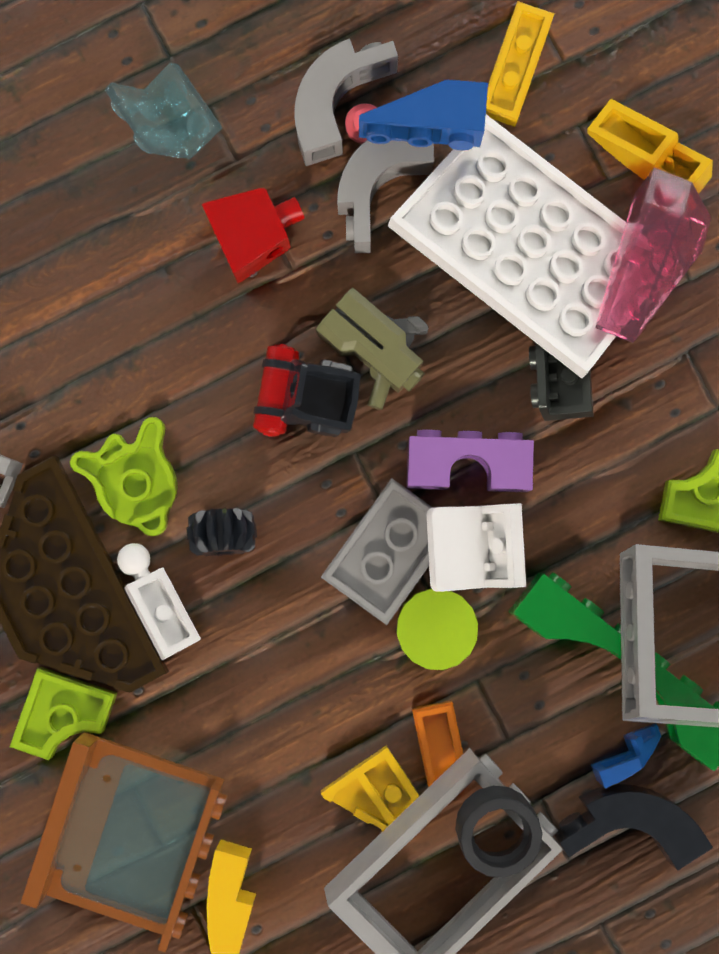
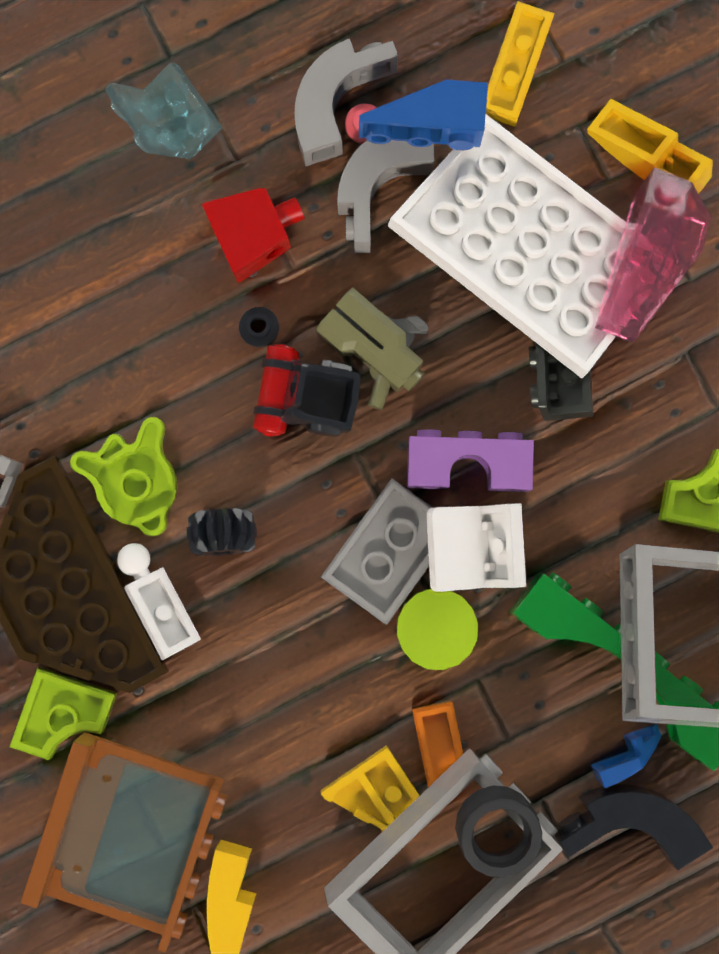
(264, 338): none -> black plate

